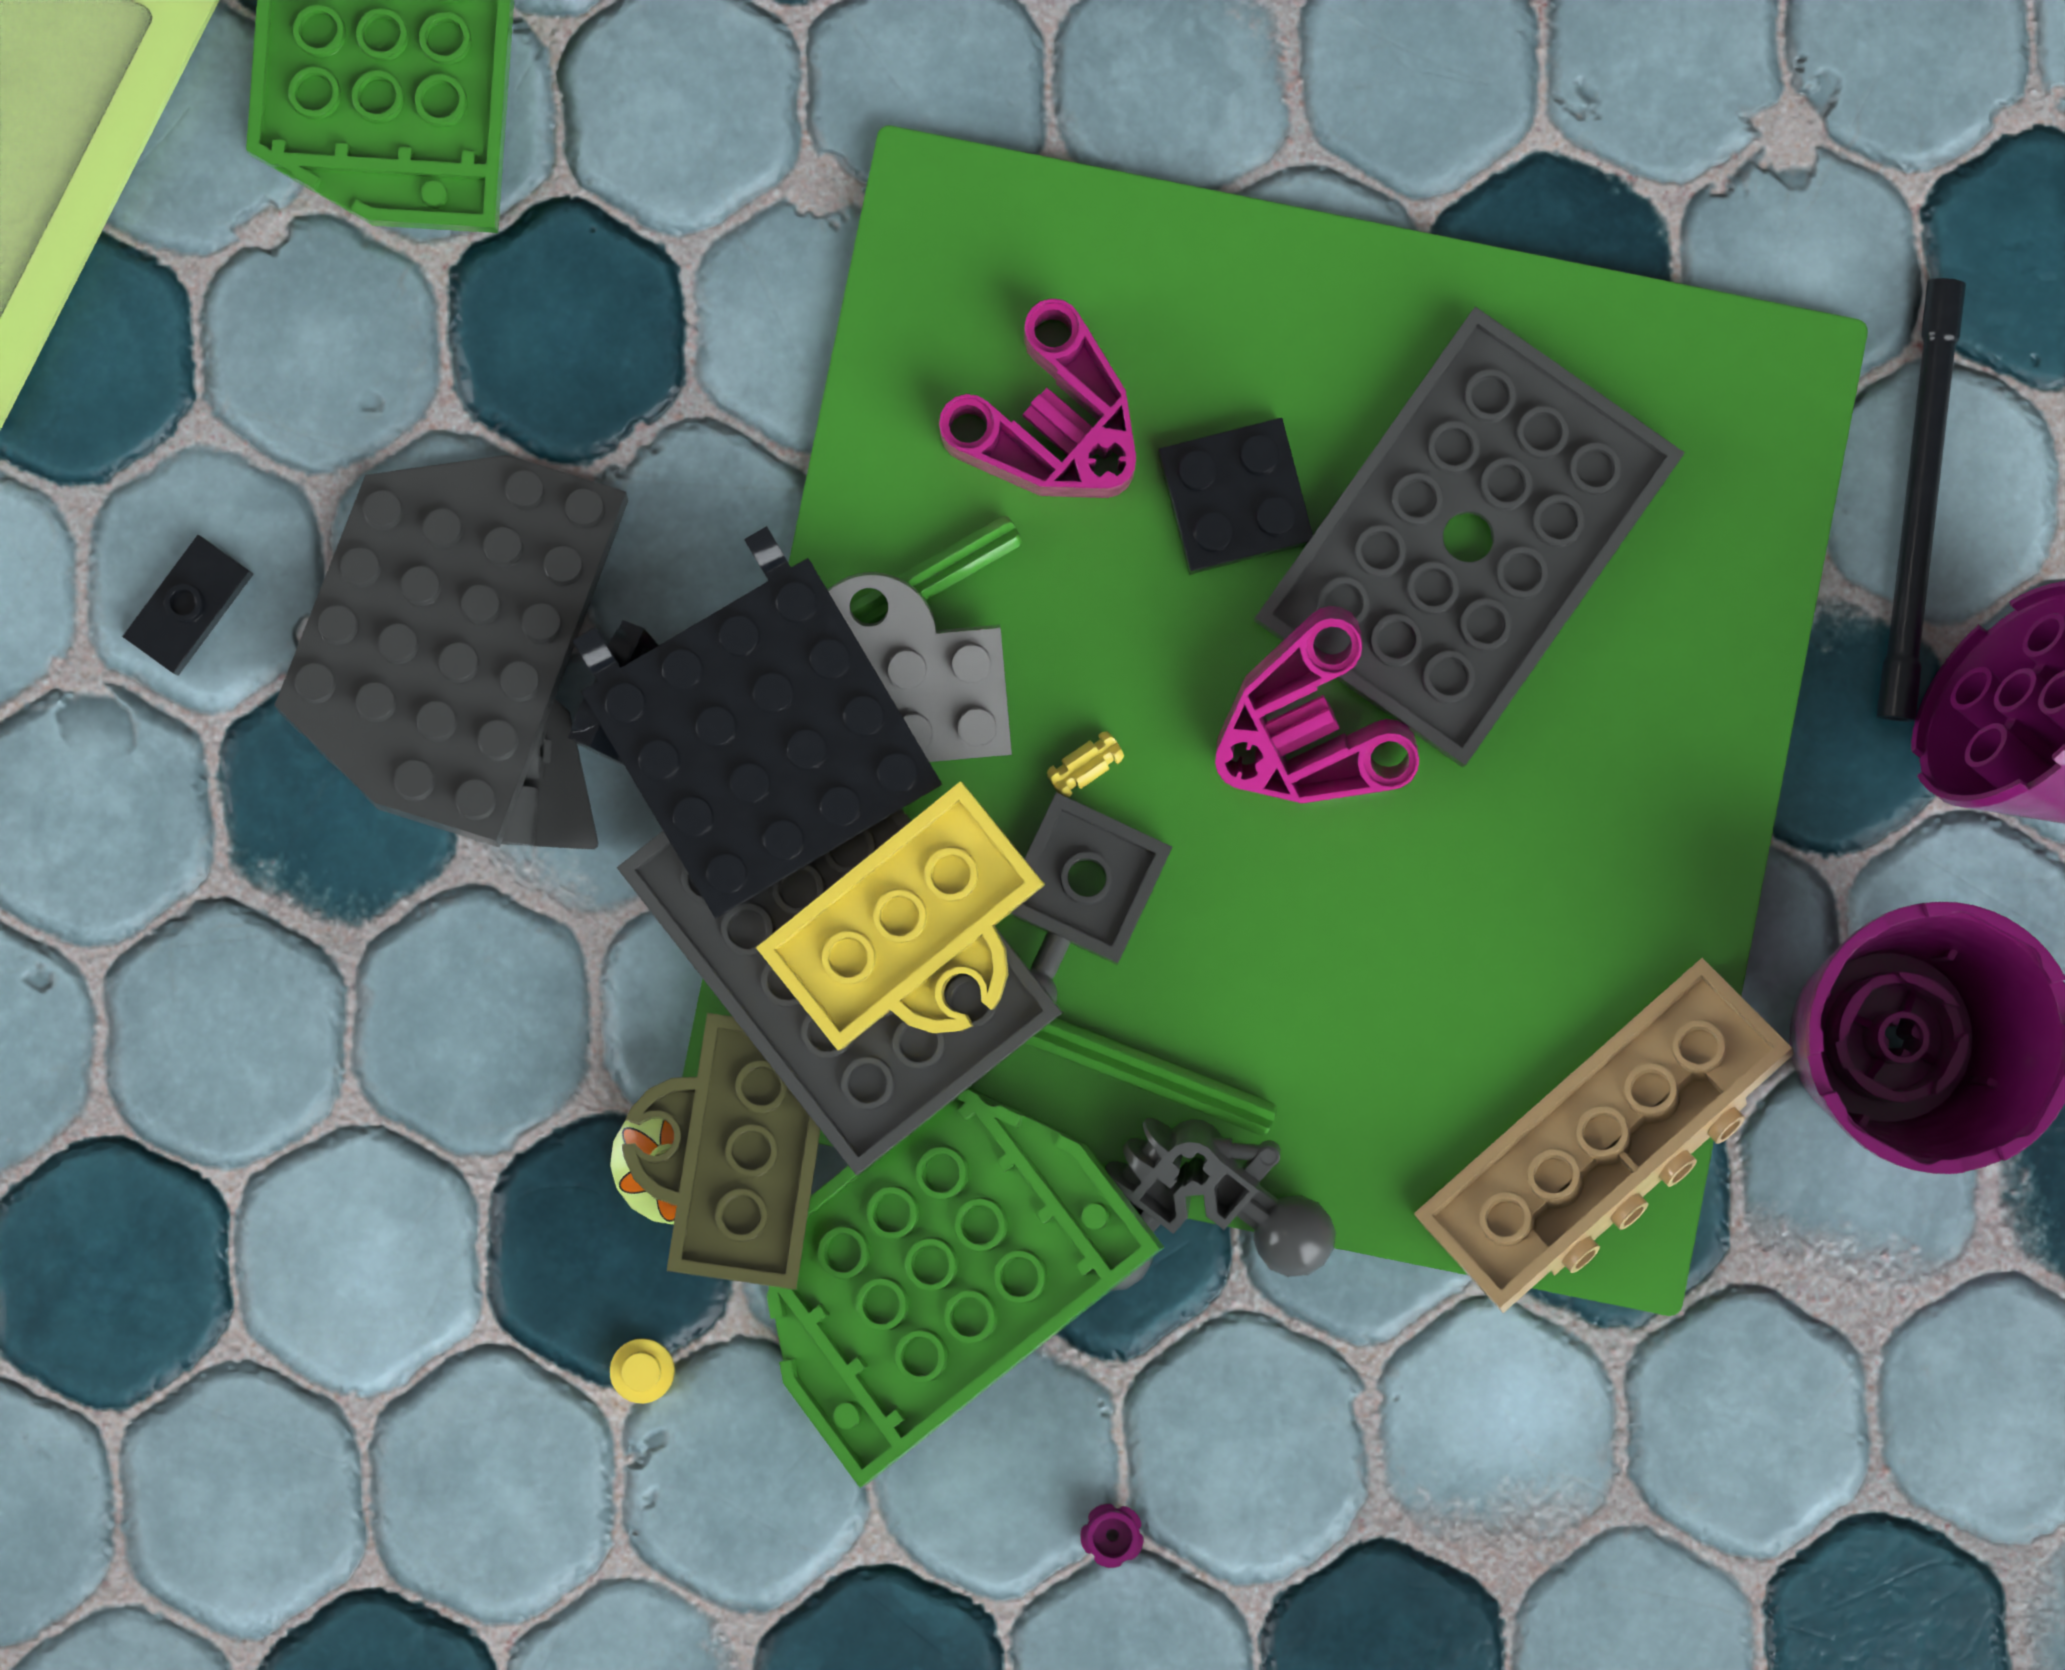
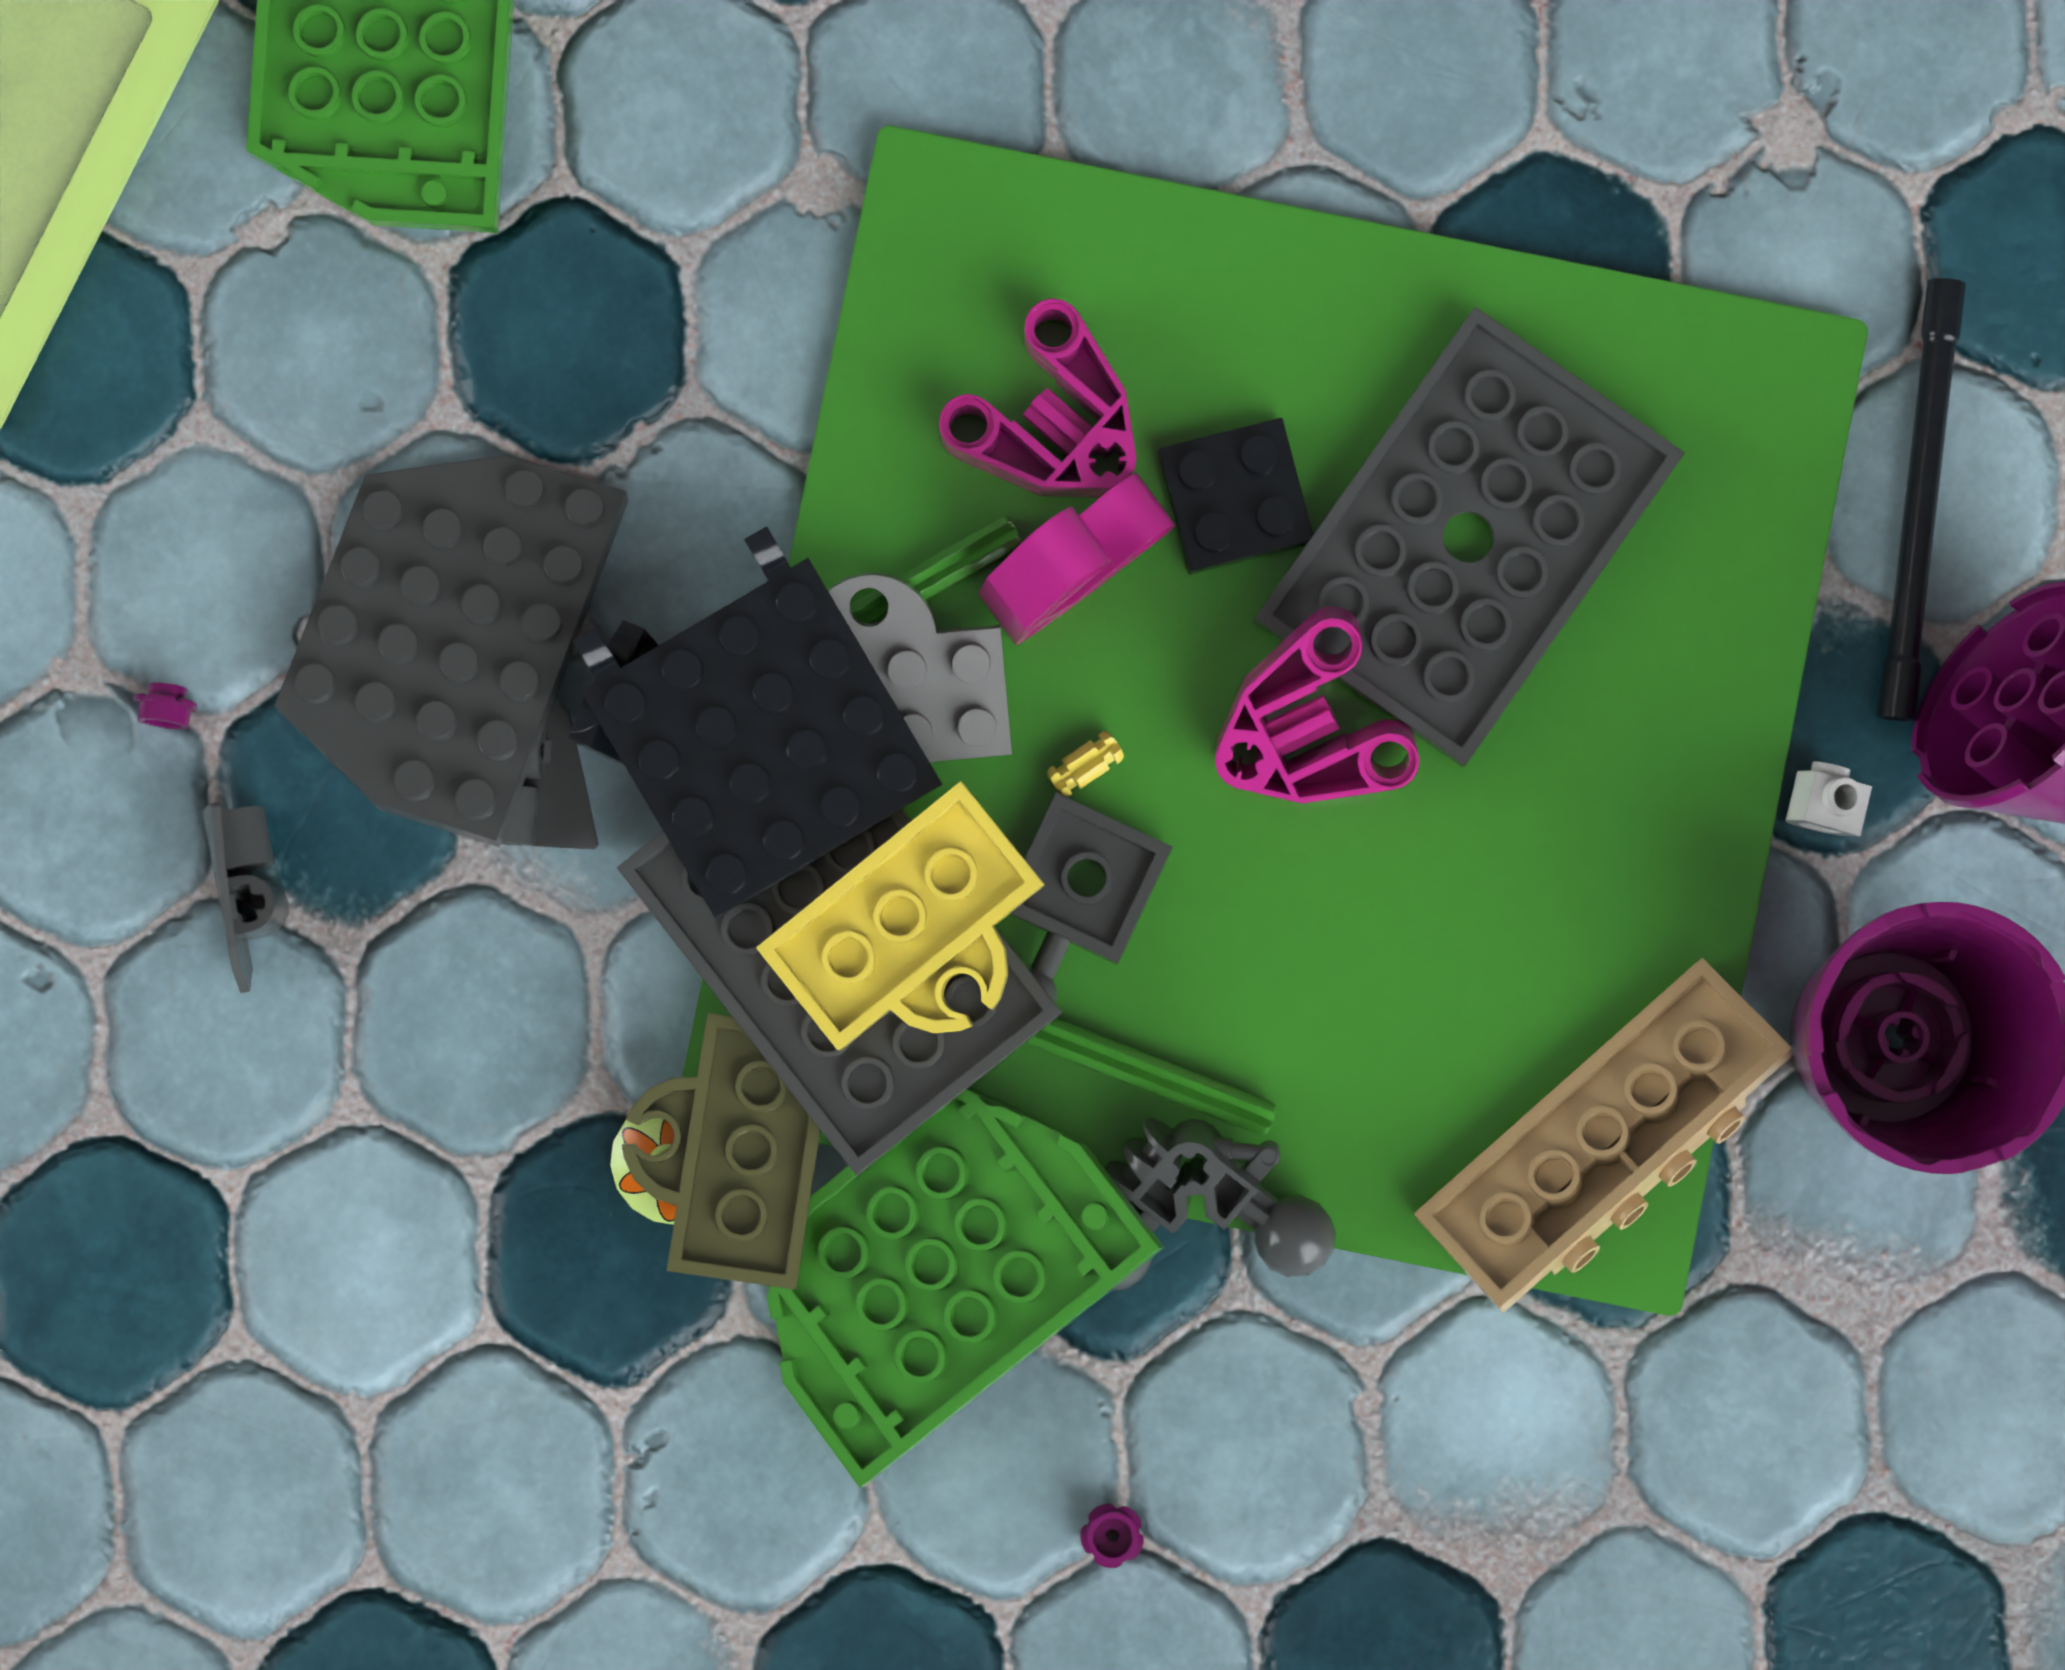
(165, 706): none -> magenta plate
(187, 605): black plate -> none
(237, 847): none -> dark grey panel
(642, 1370): light yellow plate -> none
(1073, 557): none -> dark pink connector
(1828, 800): none -> white plate

